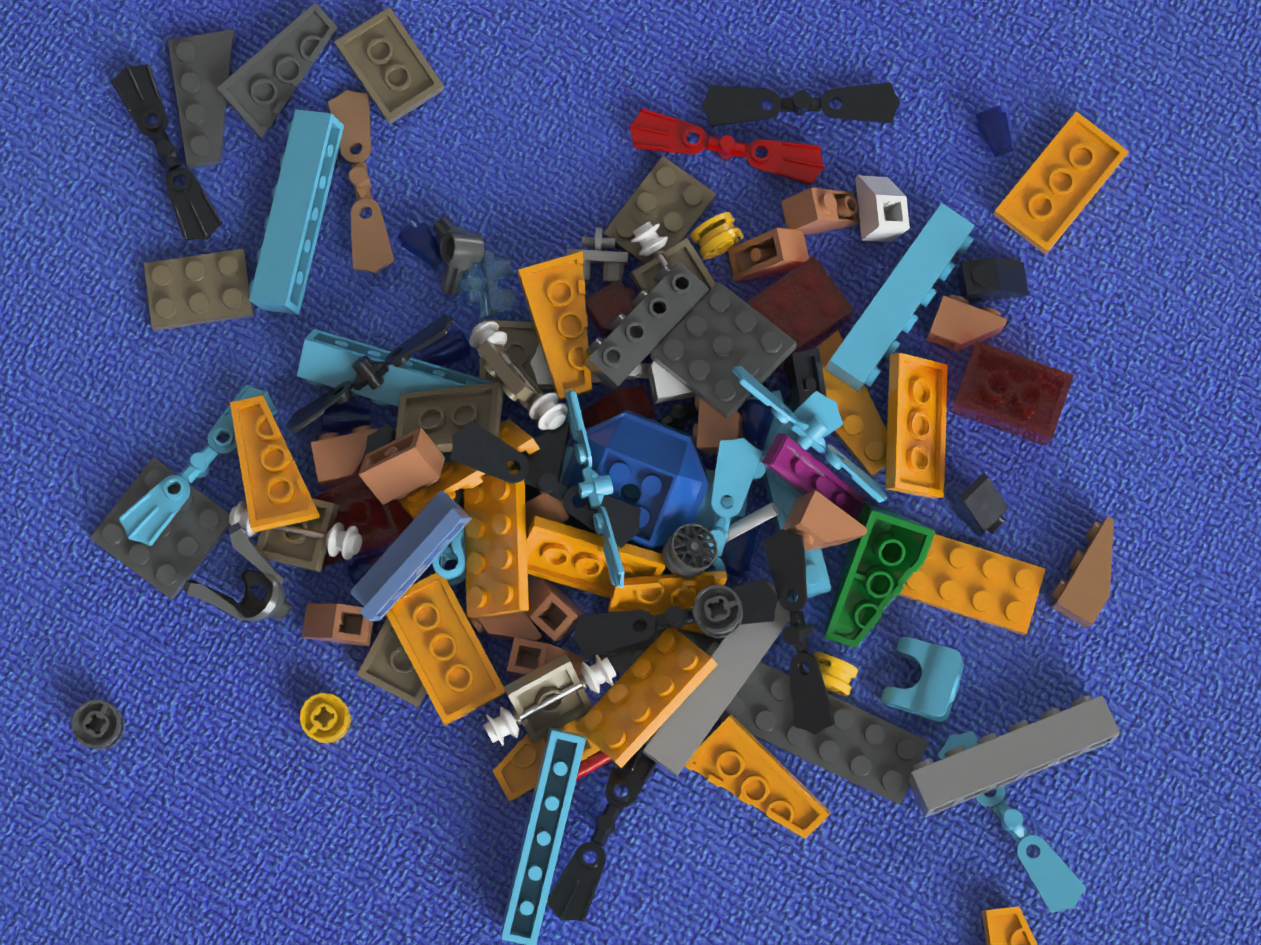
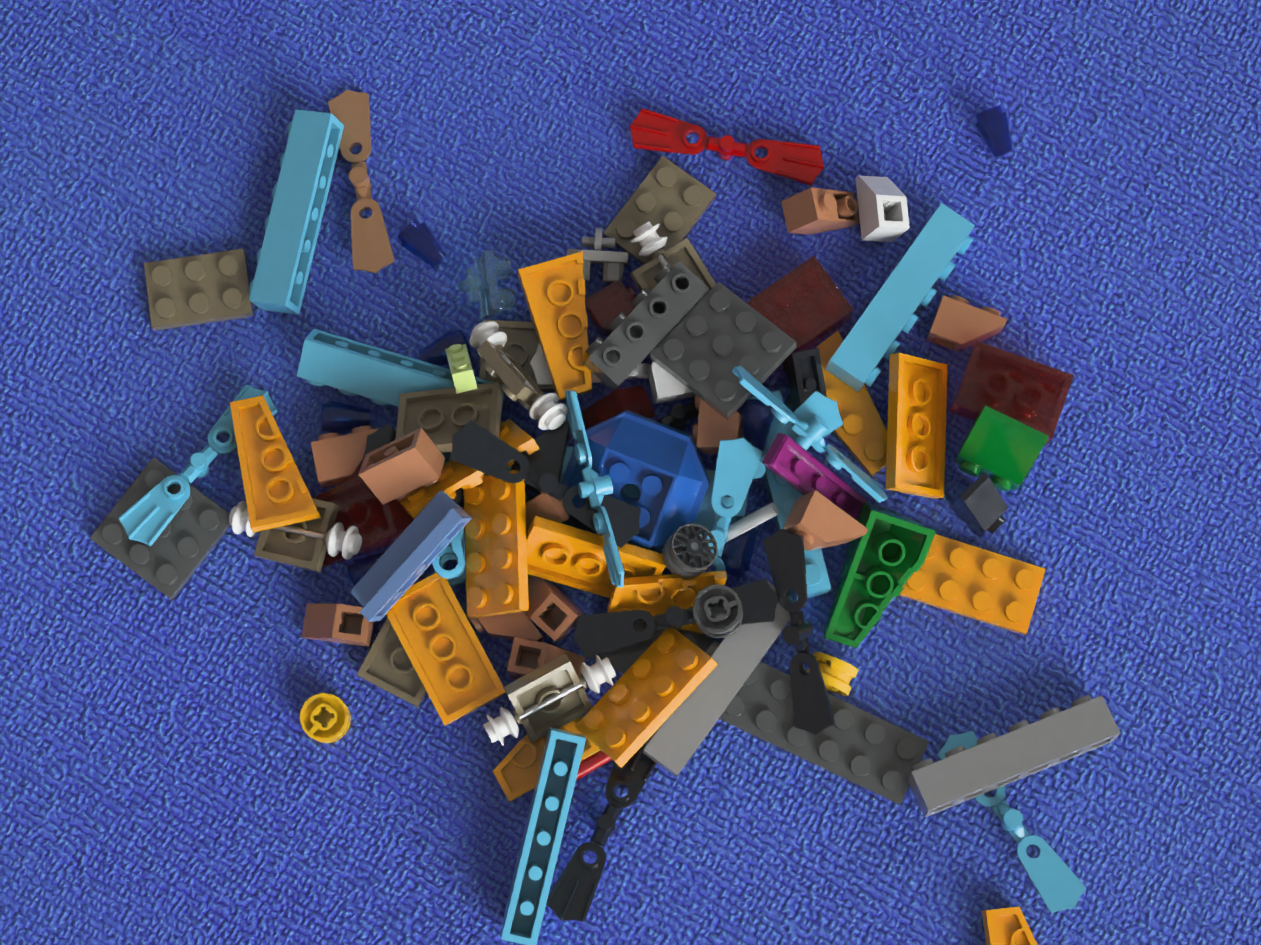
(98, 724): dark grey wheel -> none
(190, 203): black piece -> none
(198, 69): dark grey wing -> none
(250, 607): dark grey piece -> none
(274, 72): dark grey wing -> none
(370, 373): black piece -> none
(389, 65): dark tan plate -> none
(458, 251): dark grey axle -> none
(461, 368): none -> yellowish green piece
(716, 235): yellow wheel -> none
(748, 770): light orange wing -> none
(768, 254): nougat slope -> none
(859, 103): black piece -> none
(938, 684): medium azure piece -> none
(992, 280): black slope -> none
(1000, 449): none -> green slope
(1060, 183): light orange plate -> none
(1089, 582): medium nougat slope -> none

